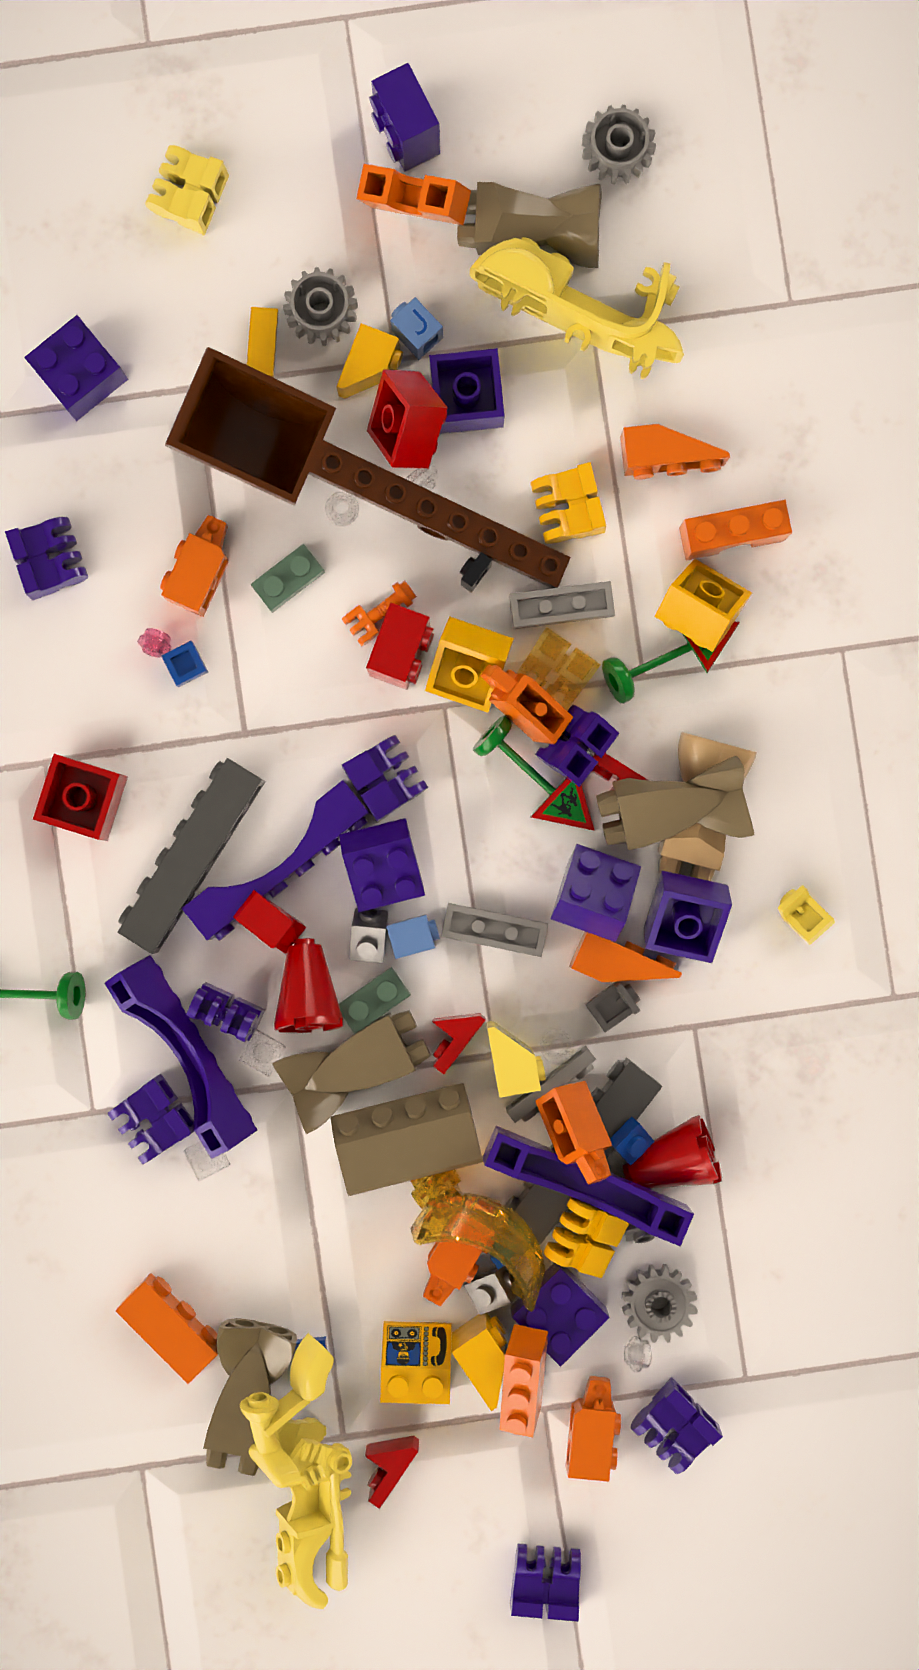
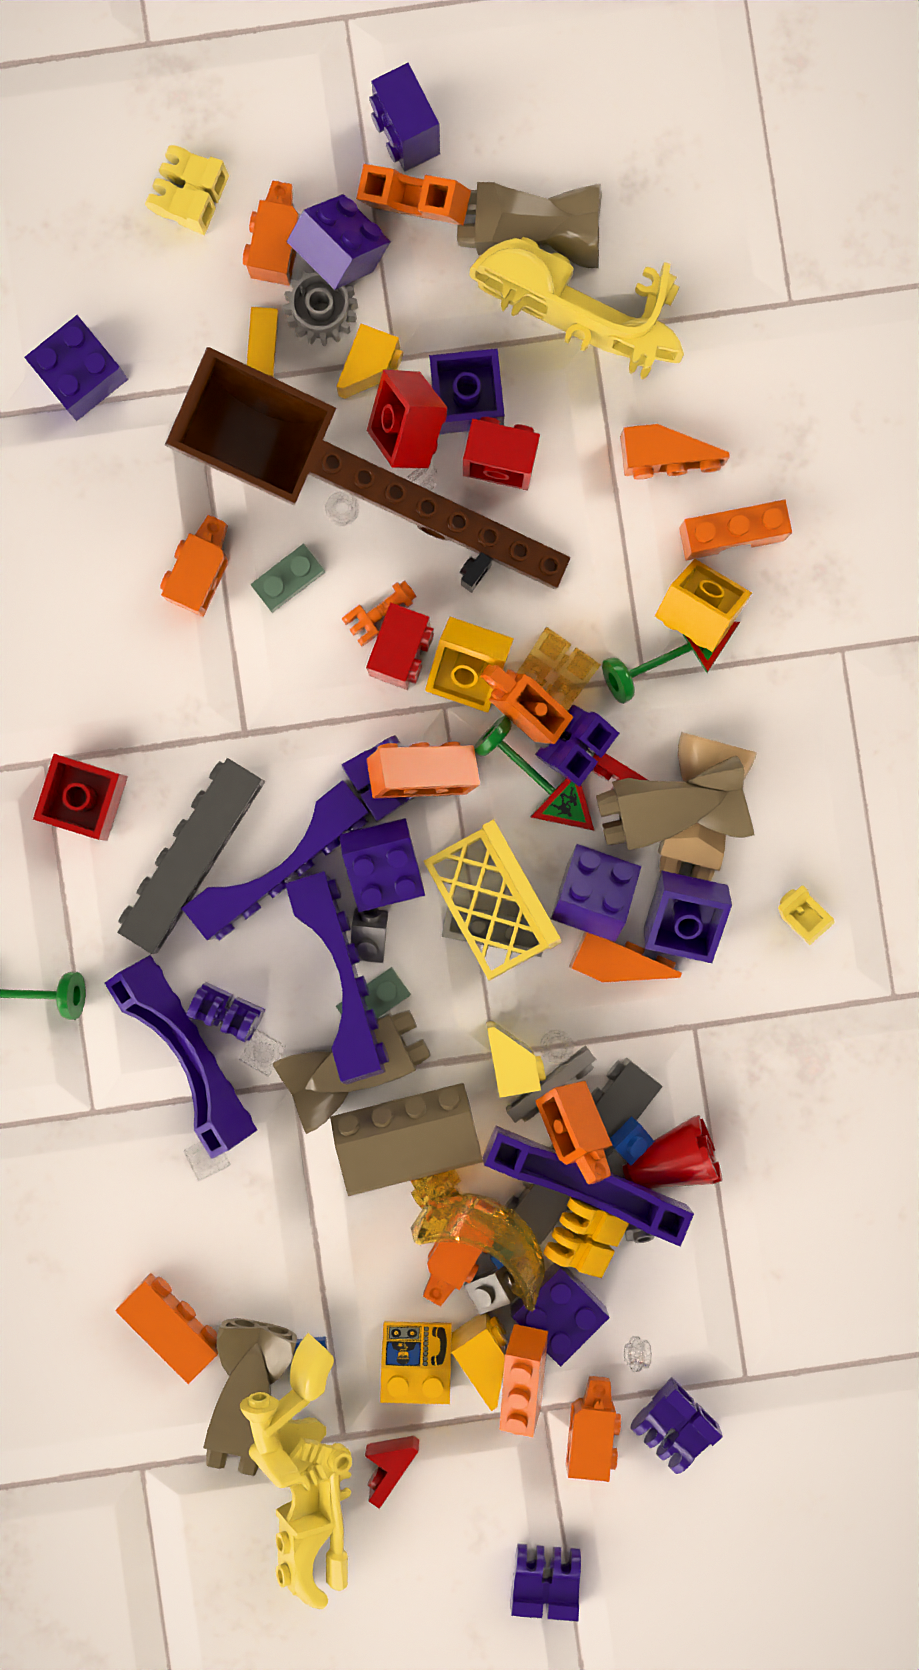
(31, 552): dark purple legs -> none
(154, 642): clear pink plate -> none
(167, 1125): dark purple legs -> none
(184, 663): blue plate -> none
(269, 922): red slope -> none
(270, 255): none -> orange hinge
(307, 991): red cone -> none
(338, 241): none -> brick
(355, 1045): none -> dark purple arch
(412, 936): medium blue brick -> none
(416, 327): medium blue brick -> none
(422, 770): none -> orange brick
(461, 1030): red slope -> none
(500, 453): none -> red brick
(519, 887): none -> light yellow fence
(562, 605): light grey plate -> none
(579, 491): yellow legs -> none
(613, 1005): flat silver bracket -> none
(621, 126): light grey gear -> none
(667, 1319): light grey gear -> none

